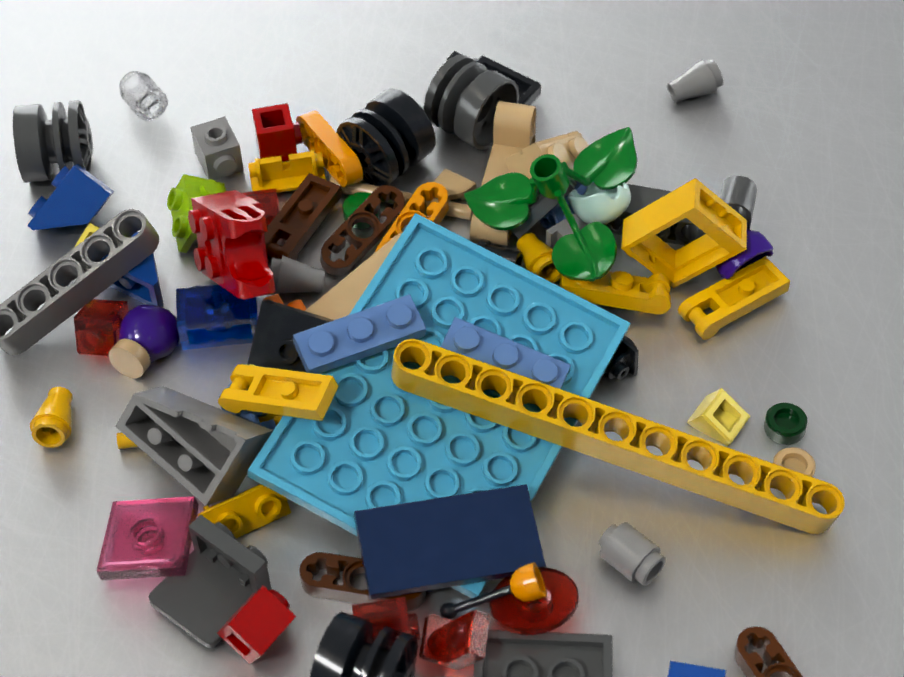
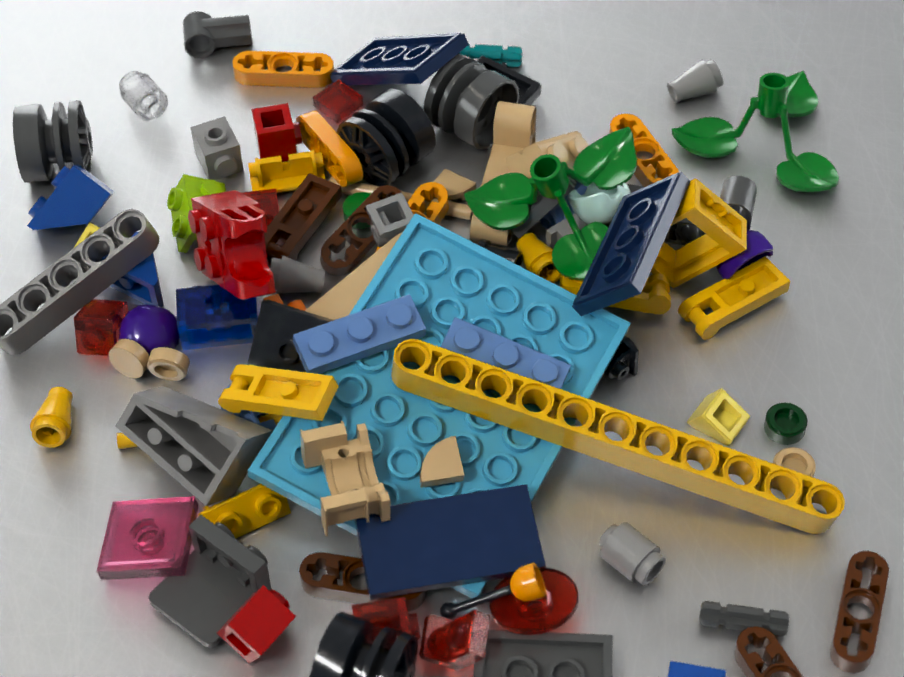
(168, 363): none -> tan tile
(206, 33): none -> dark grey piece
(294, 78): none -> light orange beam
(338, 101): none -> clear red tile
(348, 473): none -> tan piece
(389, 217): none -> light grey brick
(399, 59): none -> dark blue tile
(442, 464): none -> tan tile
(510, 56): none -> teal axle
(631, 244): none -> dark blue tile
(646, 142): none -> light orange beam
(742, 617): none -> dark grey axle
(775, 98): none -> green plant
(847, 624): none -> reddish brown beam

